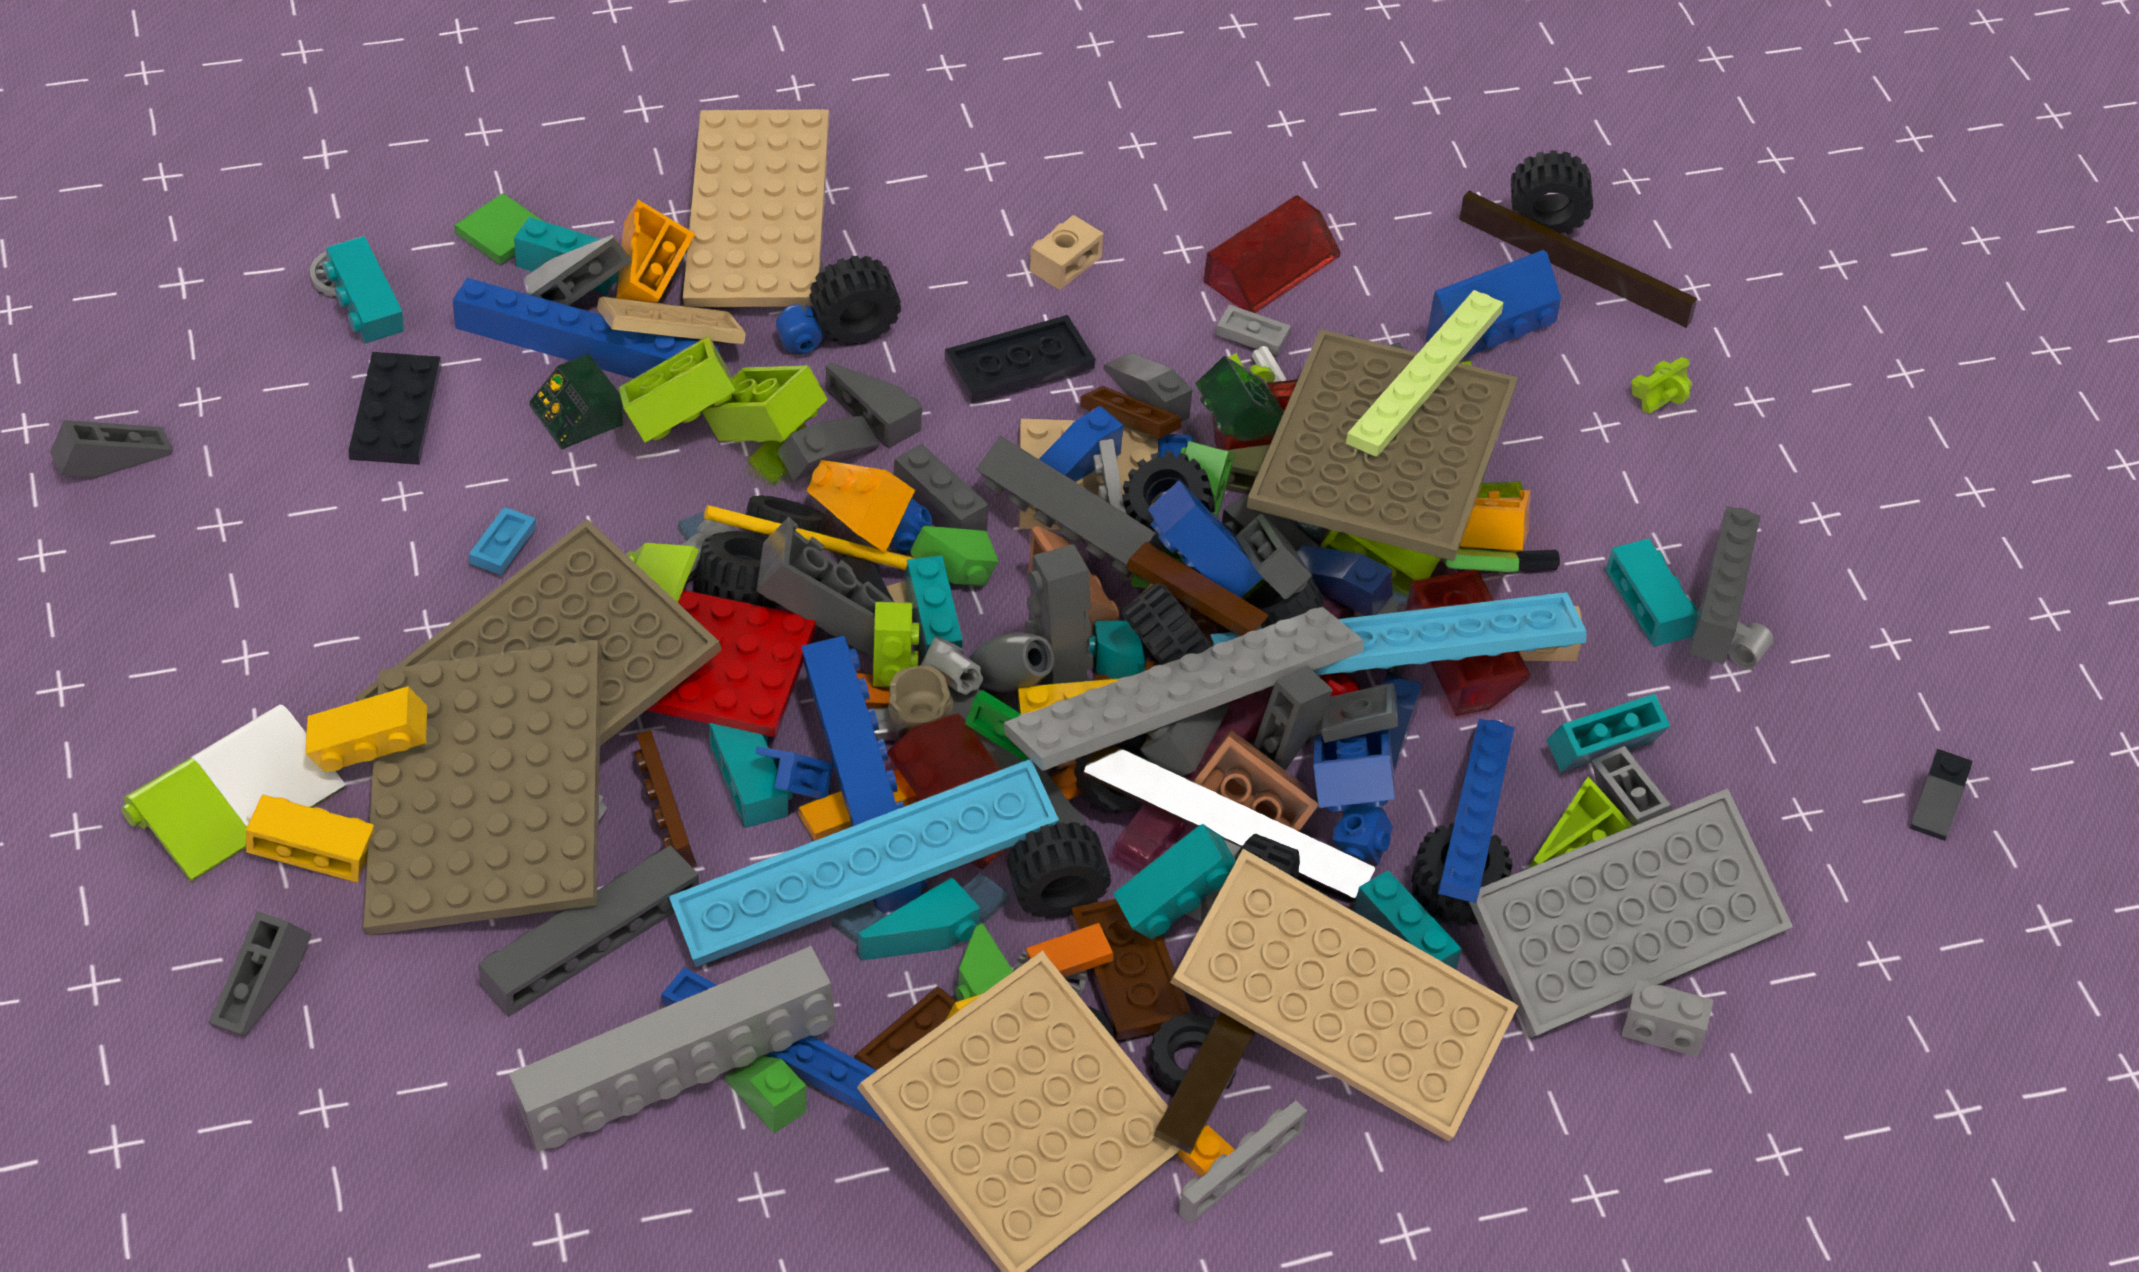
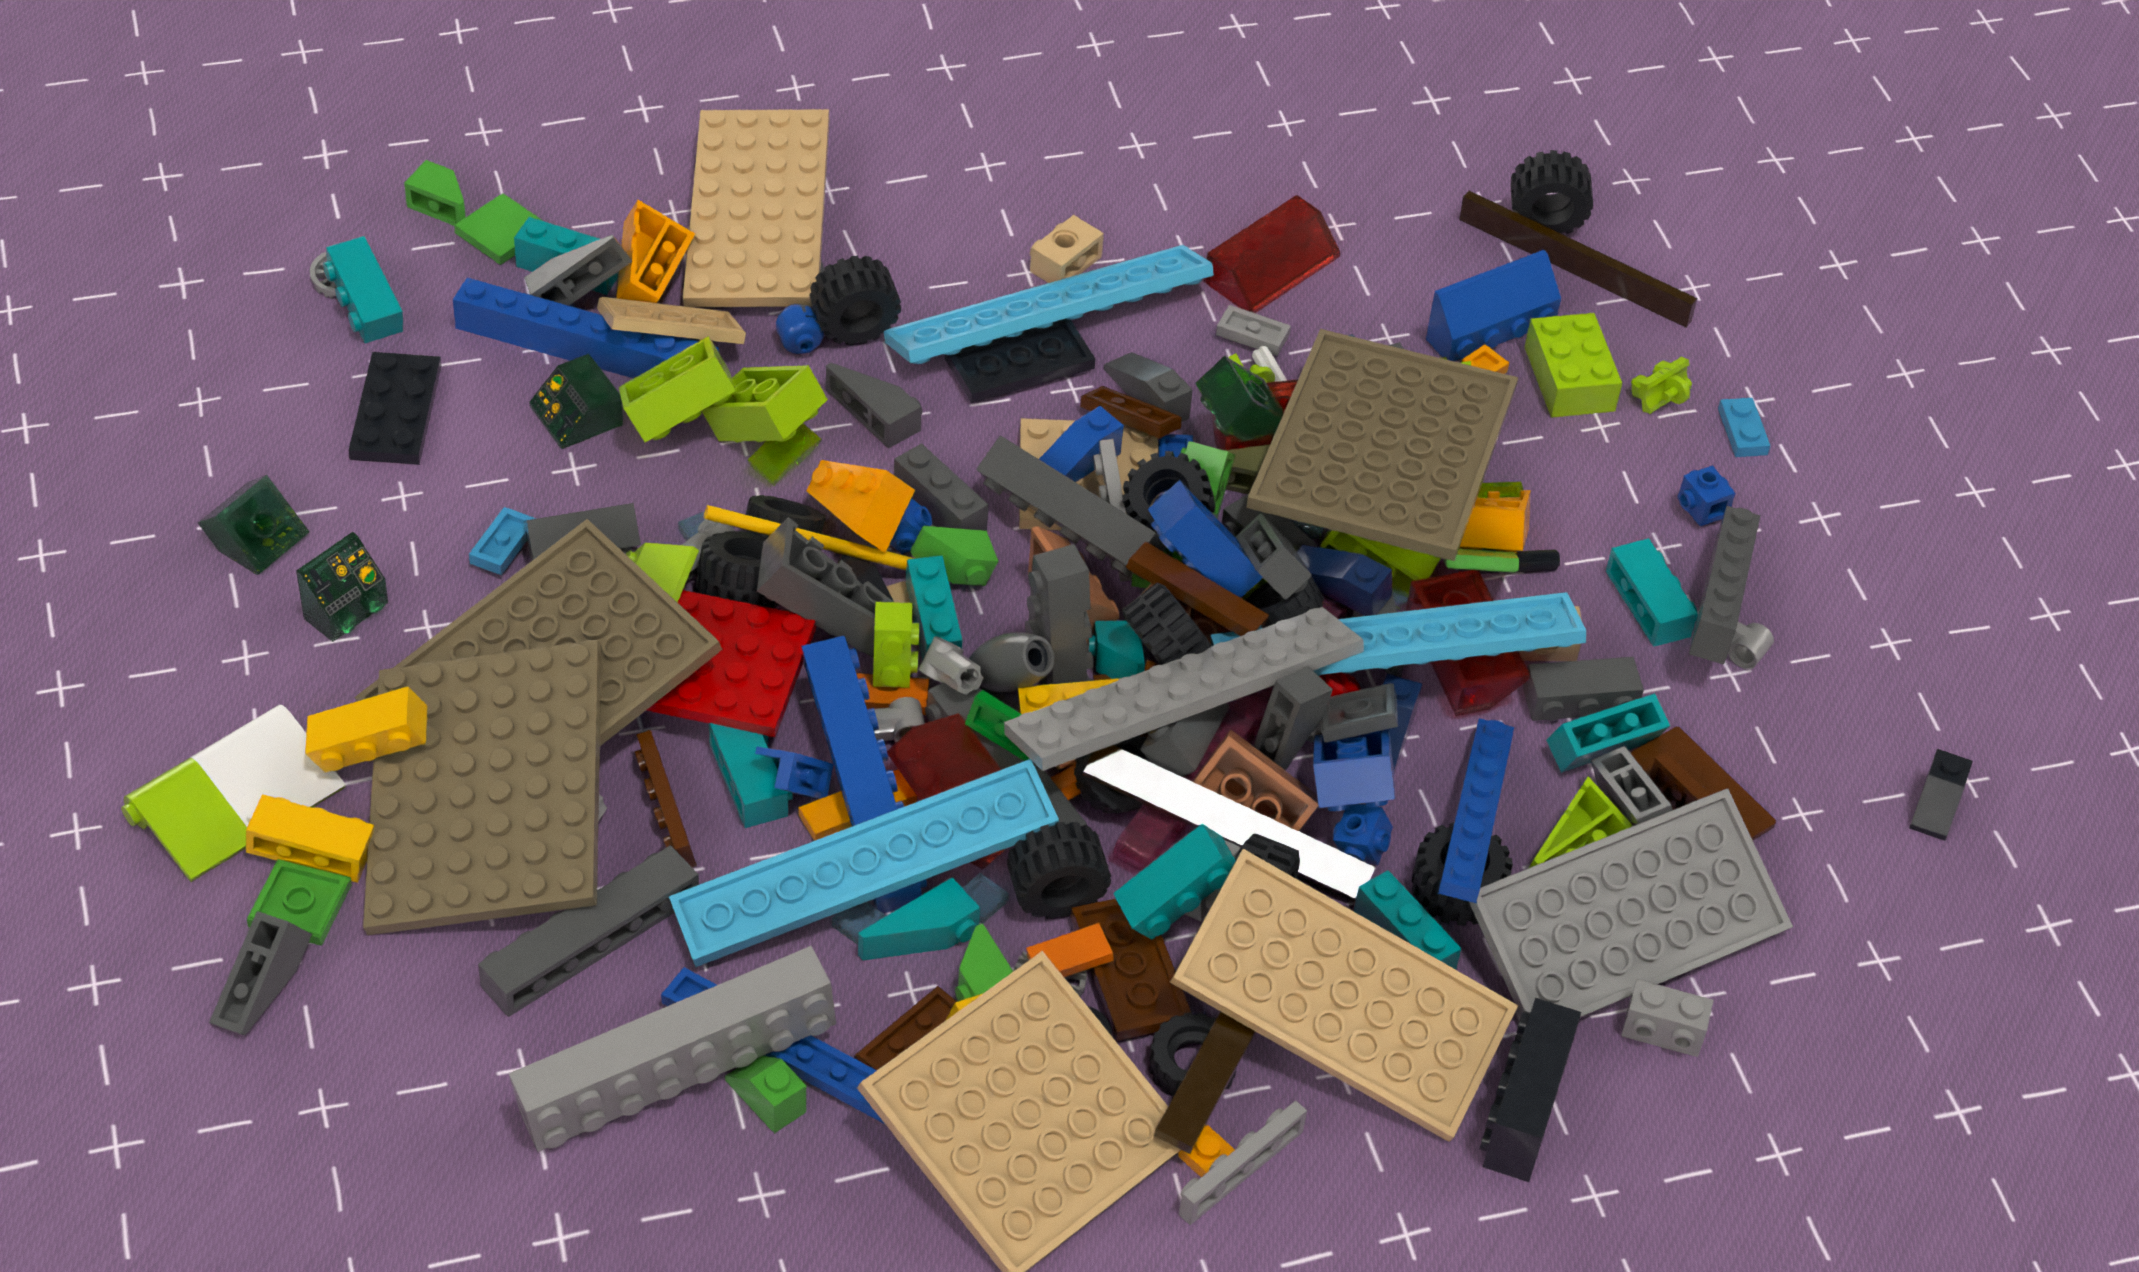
(103, 448): dark grey slope -> none
(254, 525): none -> clear green slope
(302, 897): none -> bright green tile
(341, 588): none -> clear green slope
(435, 193): none -> bright green slope
(614, 522): none -> dark grey brick
(826, 441): dark grey slope -> none
(919, 696): dark tan hair -> none
(1047, 303): none -> medium azure plate
(1424, 373): yellowish green plate -> none
(1487, 359): none -> light orange plate
(1528, 1089): none -> black brick
(1573, 365): none -> lime brick
(1580, 687): none -> dark grey brick
(1689, 774): none -> reddish brown bracket
(1705, 495): none -> blue brick
(1744, 427): none -> dark azure plate

